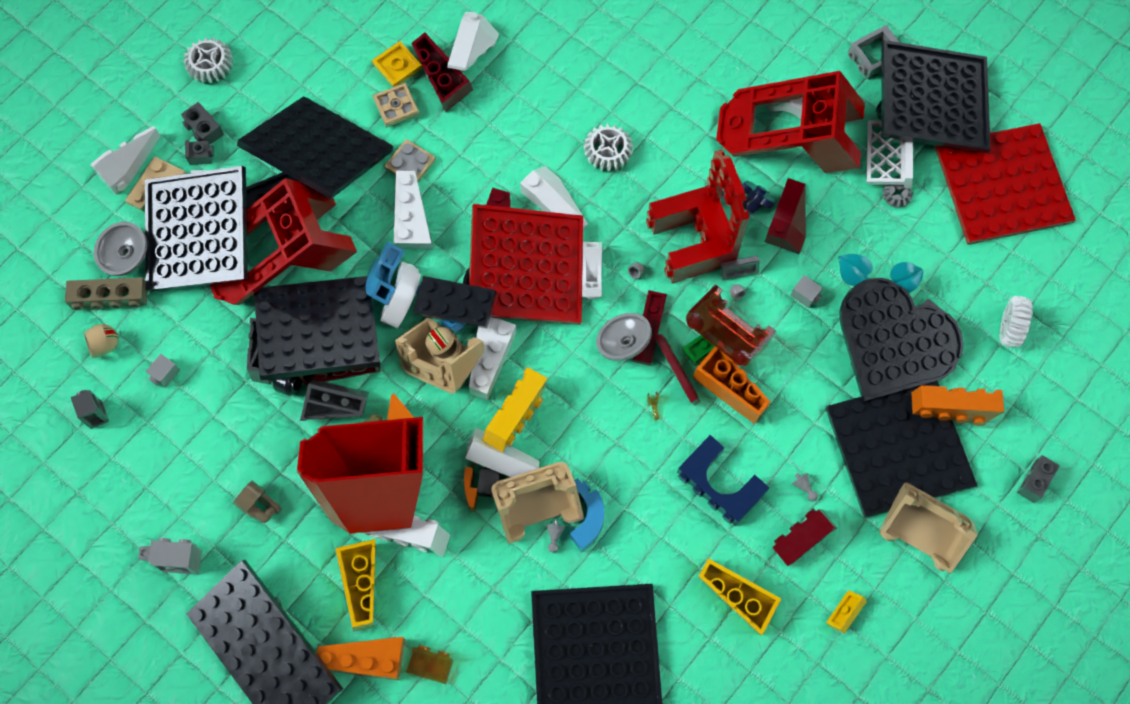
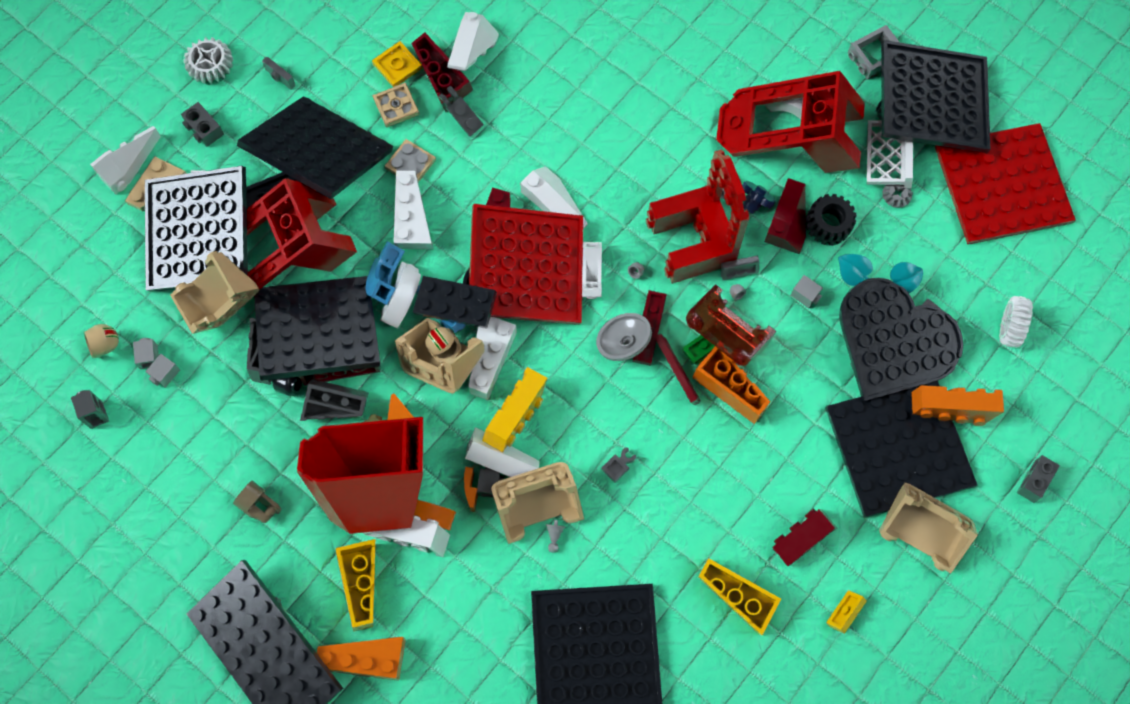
(78, 289): dark tan brick -> none
(114, 244): light grey dish -> none
(145, 352): none -> light grey brick
(172, 556): light grey hinge -> none
(199, 152): dark grey brick -> none
(213, 294): none -> tan windscreen
(278, 73): none -> flat silver plate
(430, 665): clear orange bracket -> none
(438, 513): none -> orange slope
(461, 112): none -> dark grey hinge
(590, 529): dark azure arch -> none
(607, 153): white gear -> none
(616, 466): none -> flat silver plate
(653, 402): hand -> none
(733, 505): dark blue arch -> none
(803, 483): light grey piece -> none
(837, 207): none -> black tyre

